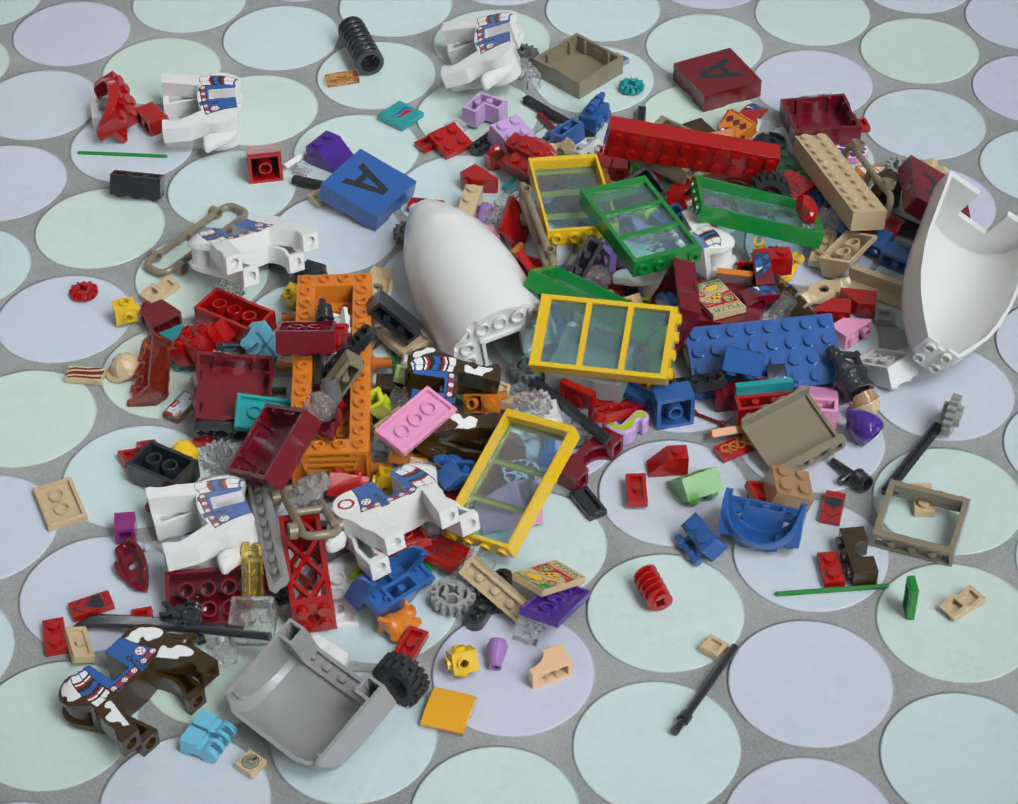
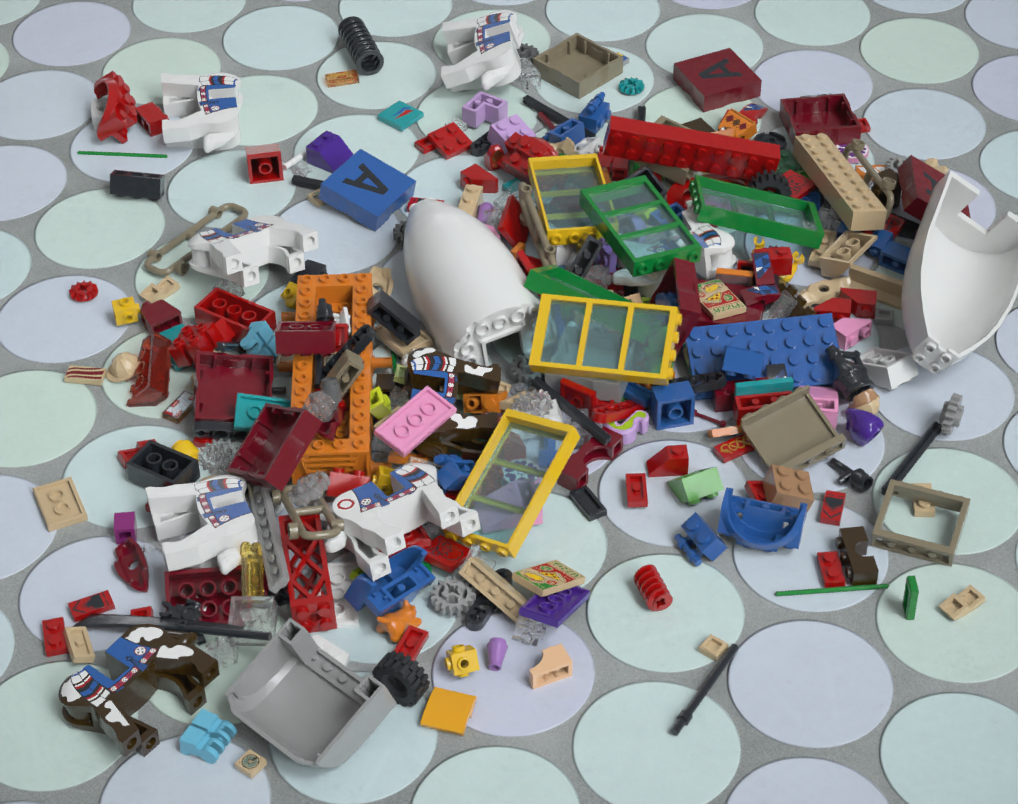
(806, 209): red rock -> none

